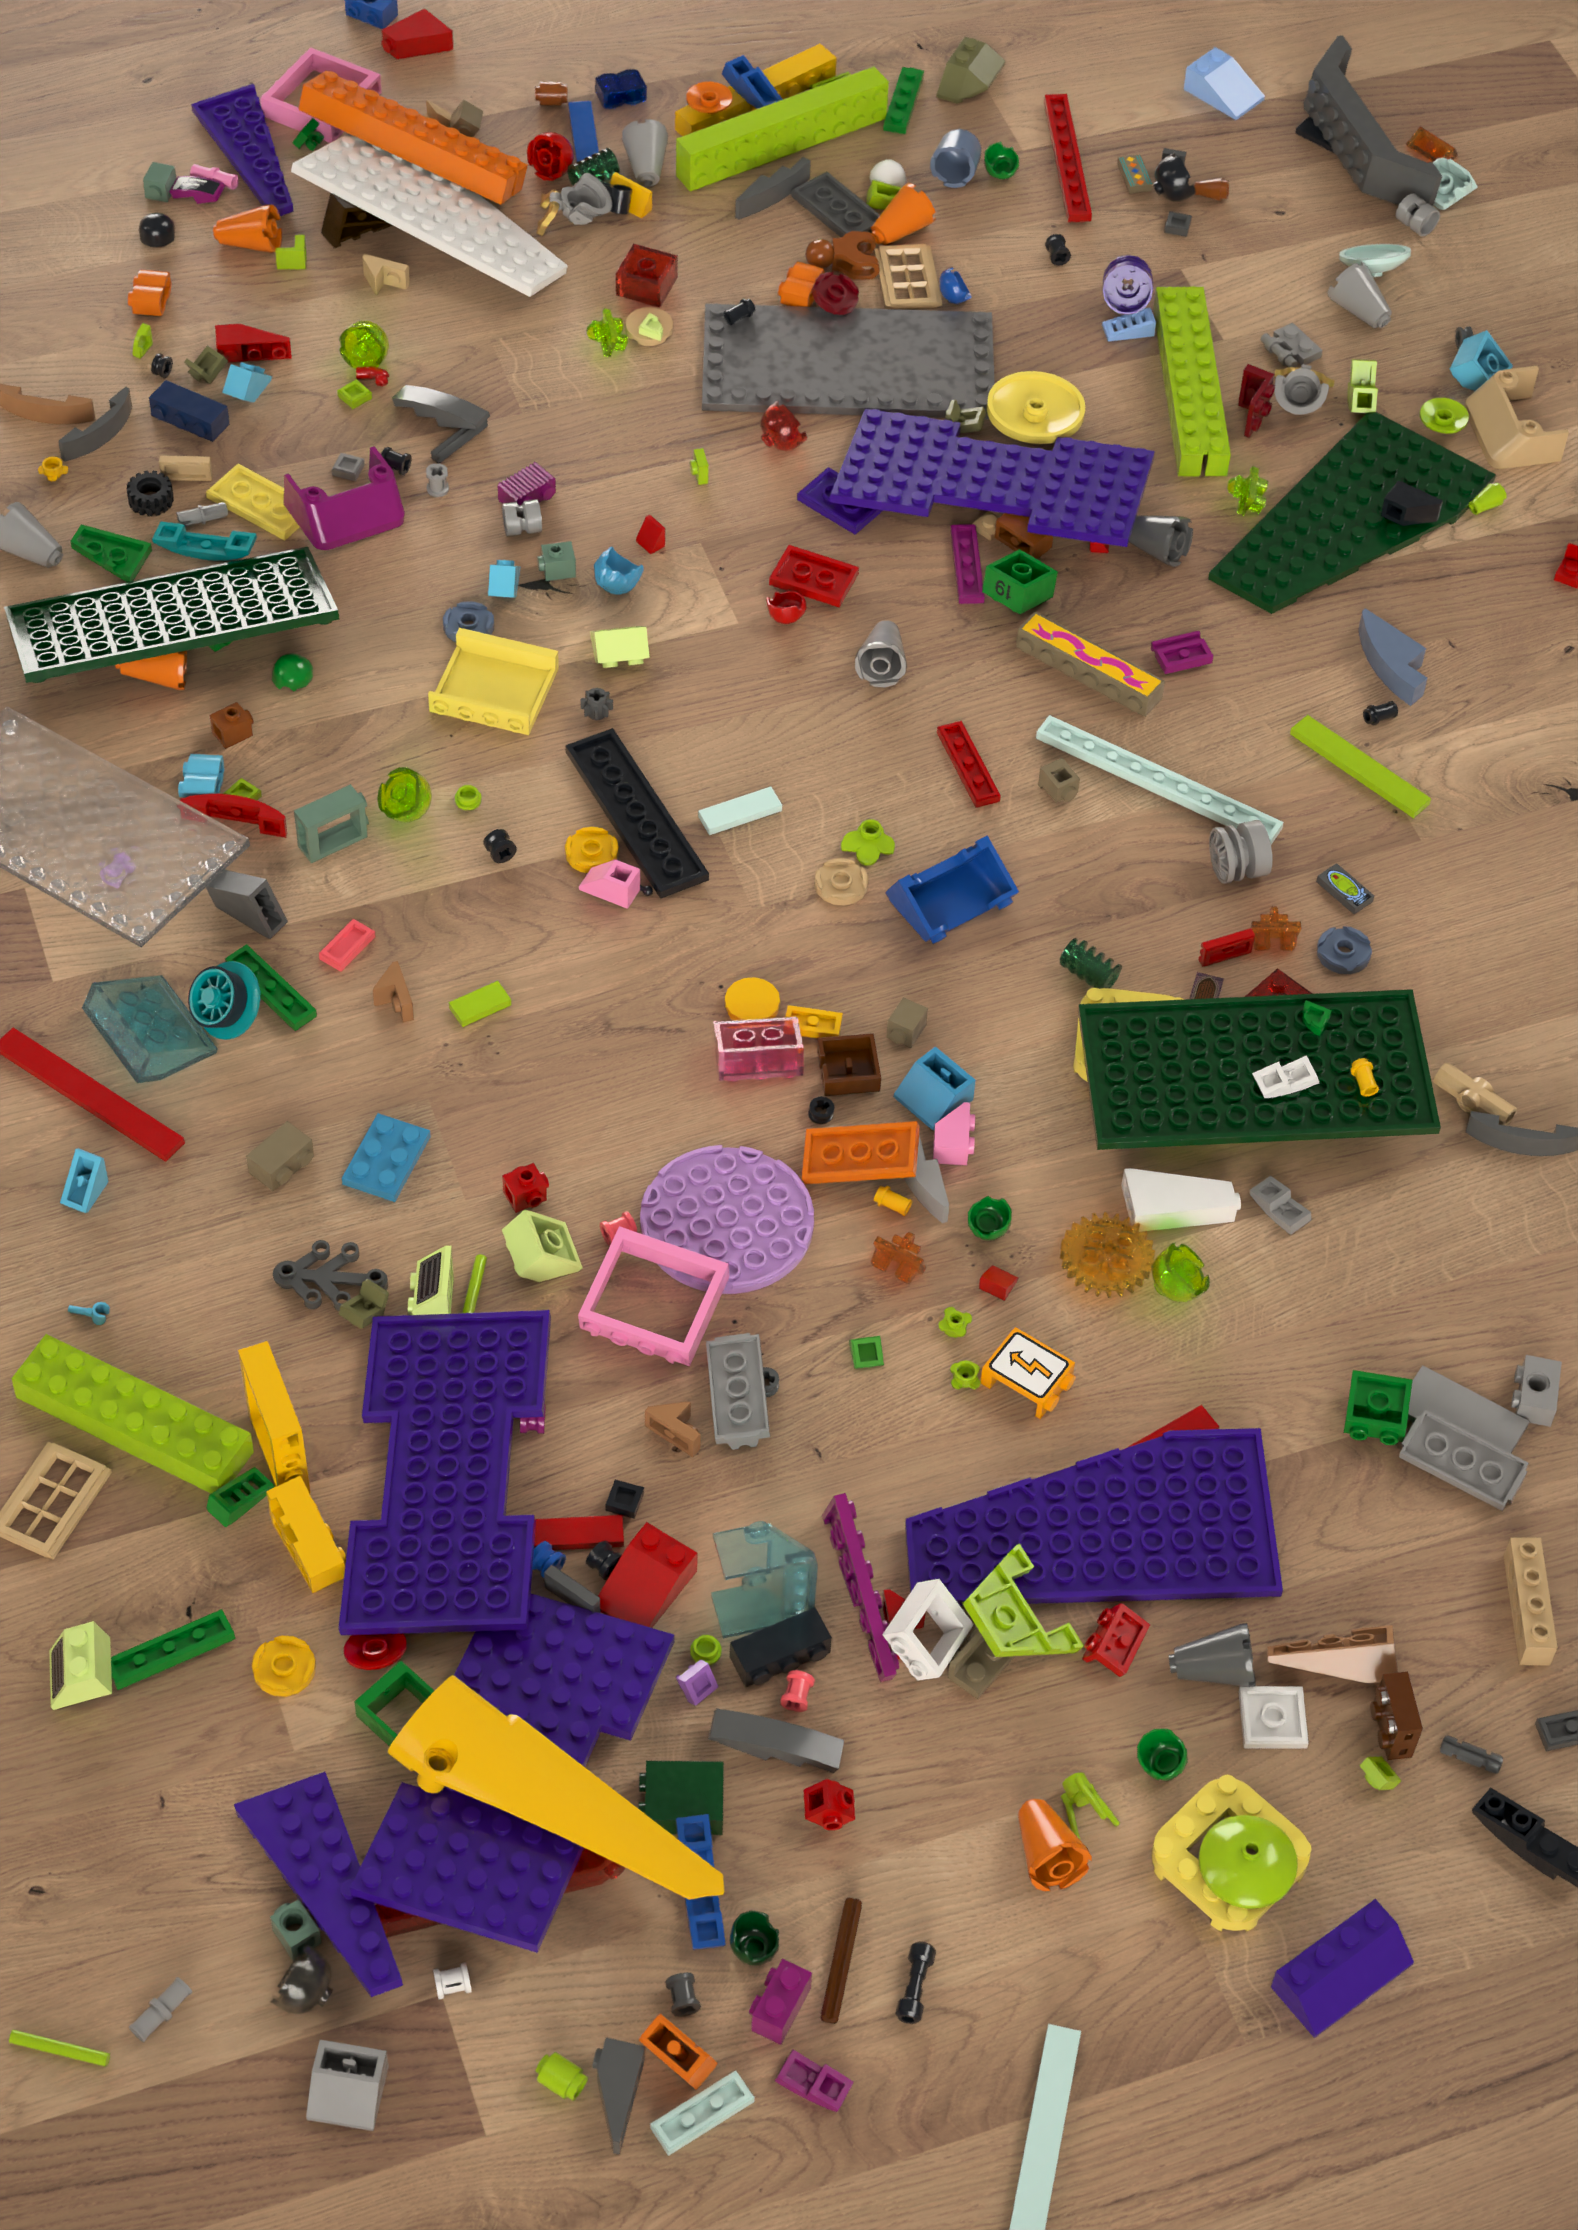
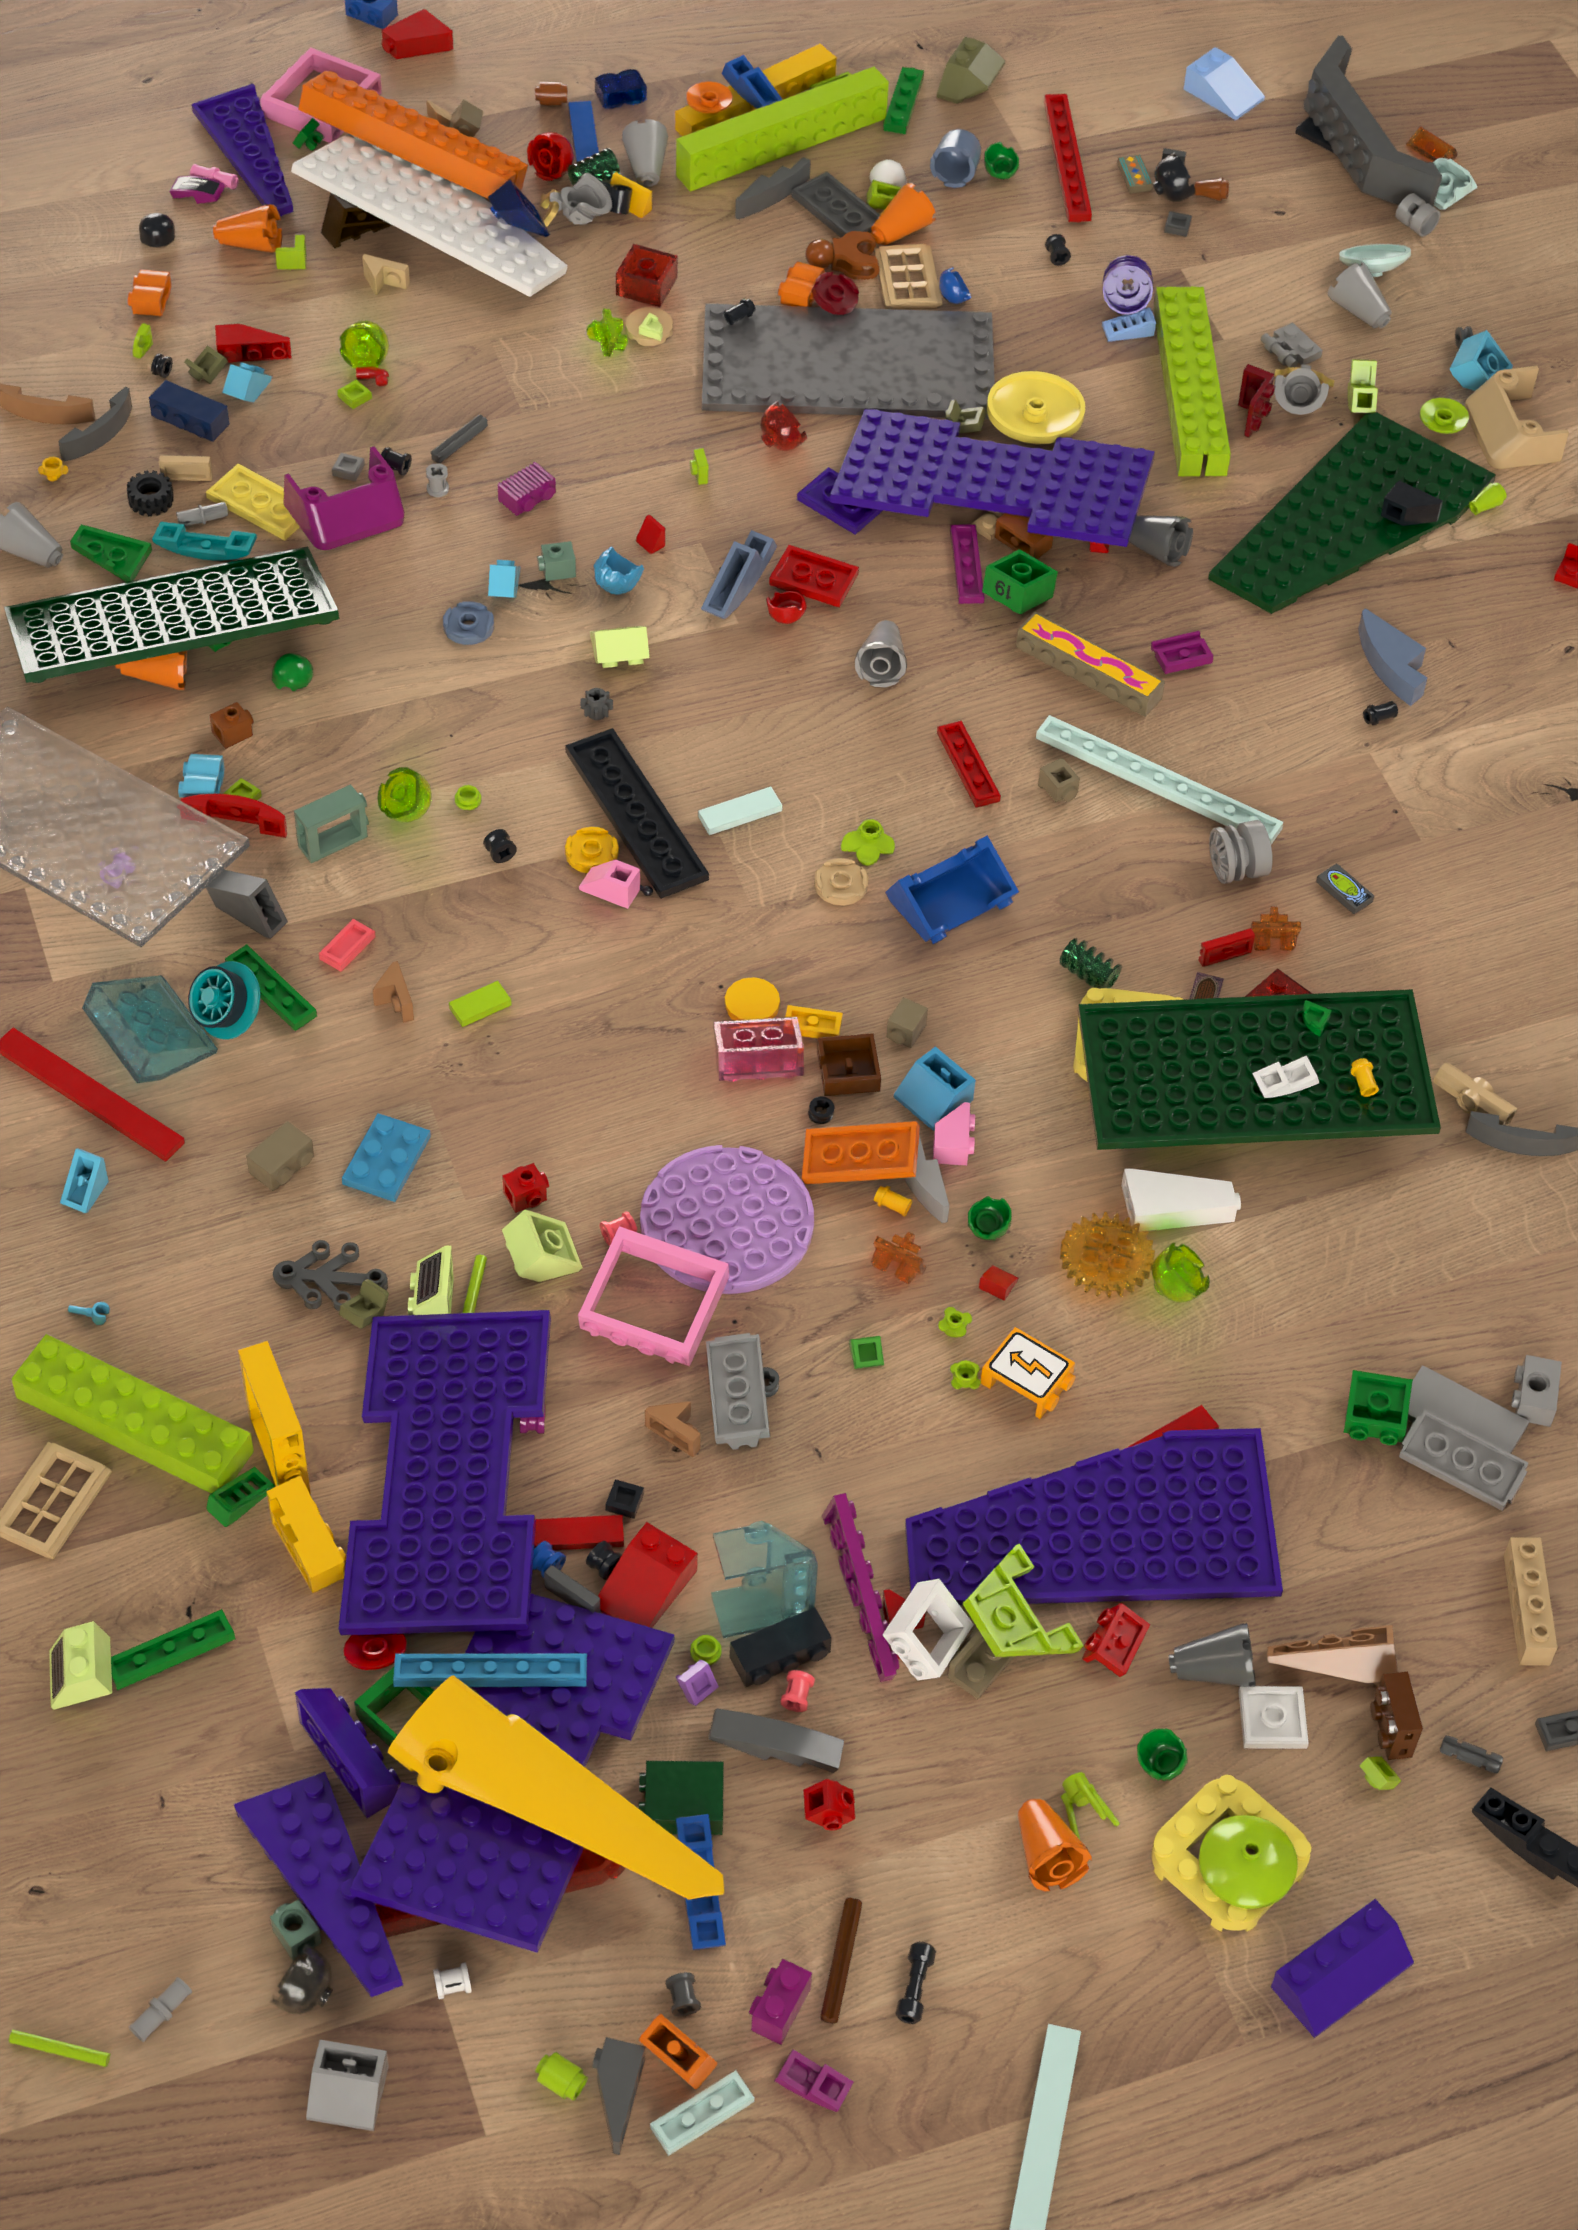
(159, 181): sand green brick -> none
(283, 1666): yellow tile -> none
(347, 1749): none -> dark purple slope
(446, 408): dark grey slope -> none
(491, 1670): none -> dark azure tile
(495, 681): light yellow panel -> none
(517, 209): none -> clear blue slope
(530, 521): light grey wheel -> none
(739, 574): none -> sand blue slope
(754, 1938): dark green hair -> none
(1249, 491): clear neon green hips -> none
(1277, 1203): light grey slope -> none
(1339, 961): sand blue tile -> none
(1360, 766): lime tile -> none

